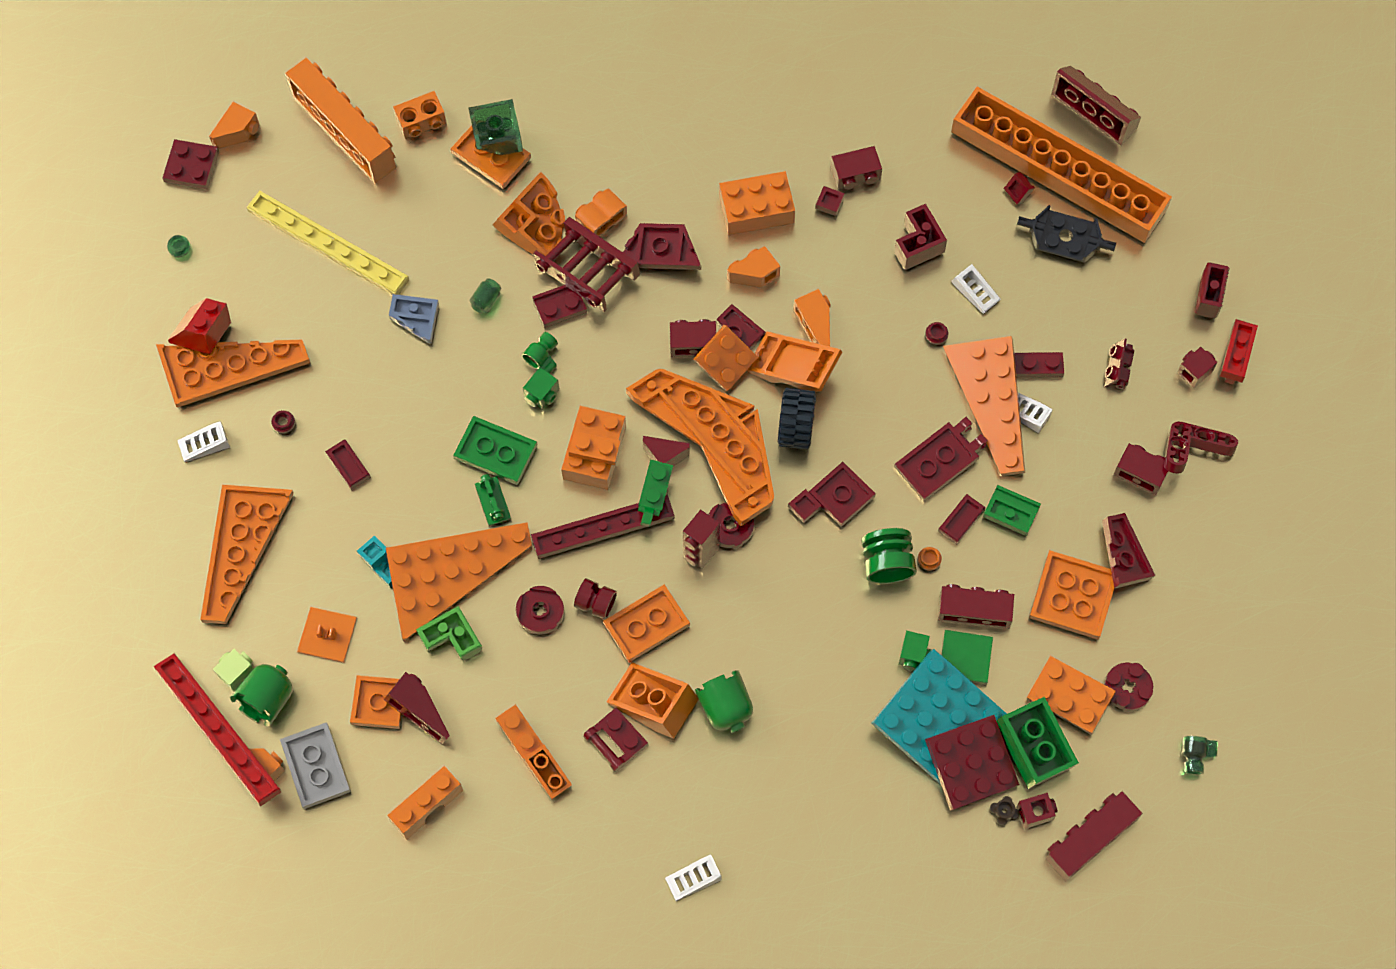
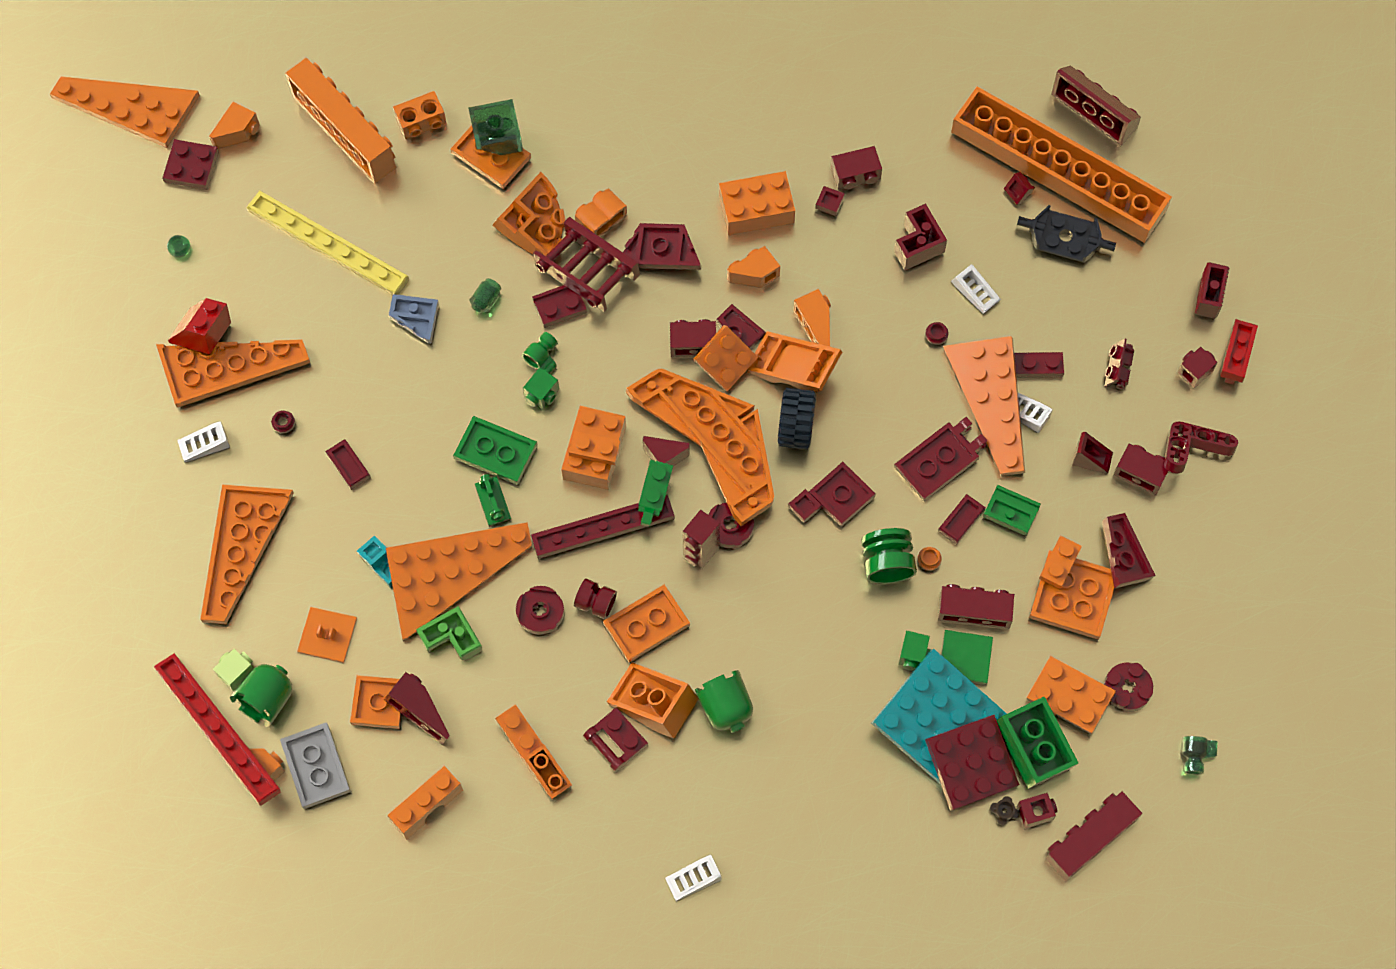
(137, 108): none -> orange wing
(1060, 562): none -> orange plate
(1092, 454): none -> dark red slope

